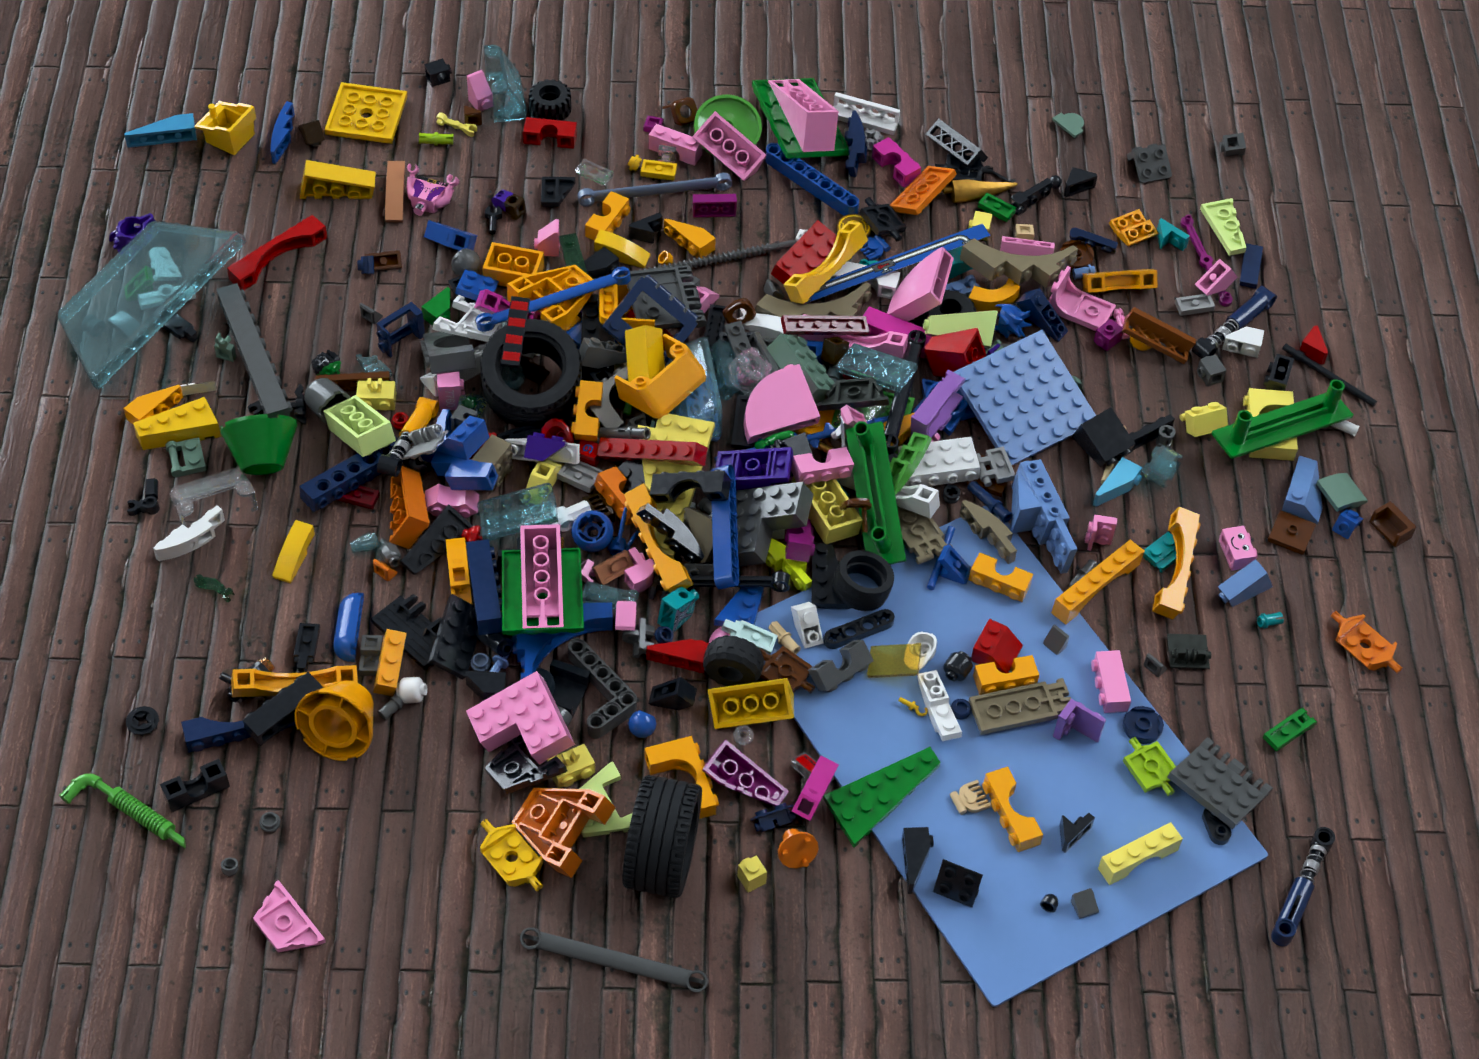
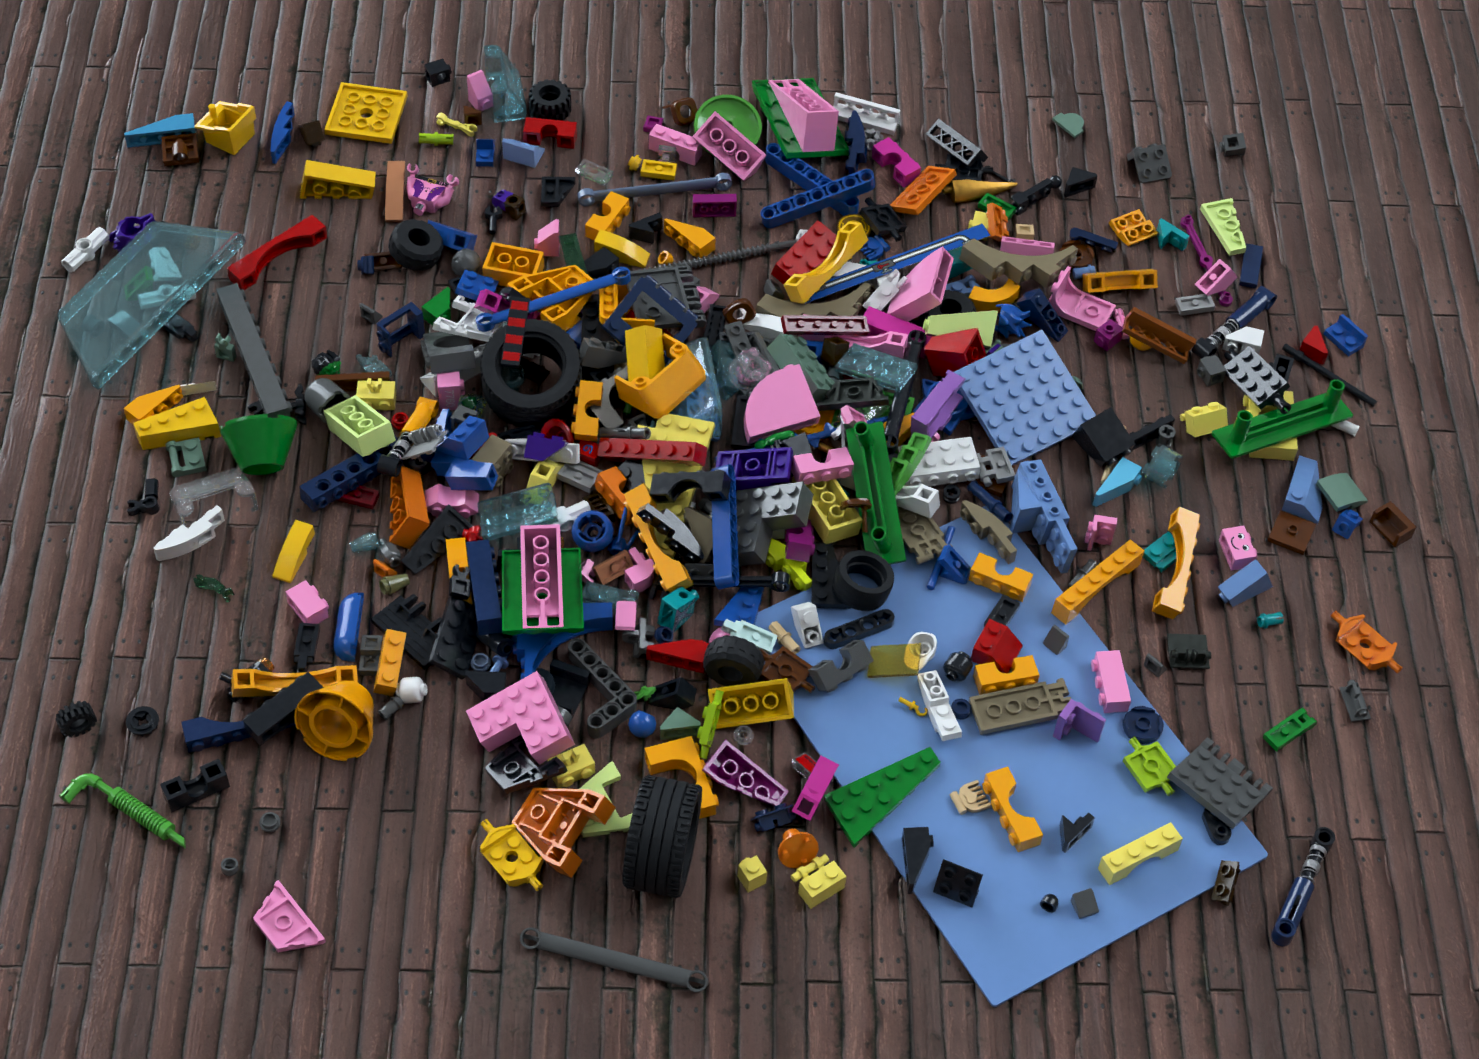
(76, 719): none -> black tyre
(85, 249): none -> white piece
(180, 149): none -> reddish brown plate
(307, 603): none -> bright pink brick
(392, 584): none -> olive cone
(415, 245): none -> black tyre
(458, 584): none -> black plate
(485, 152): none -> blue slope
(507, 292): none -> black plate
(521, 152): none -> light blue slope
(645, 692): none -> bright green plant
(679, 725): none -> sand green slope
(711, 716): none -> lime plate
(810, 201): none -> blue beam
(820, 884): none -> light yellow brick
(885, 292): none -> white hinge
(997, 222): none -> orange plate
(1003, 611): none -> black plate
(1226, 878): none -> dark brown hinge
(1256, 379): none -> plate
(1346, 335): none -> blue bracket
(1354, 702): none -> dark grey hinge

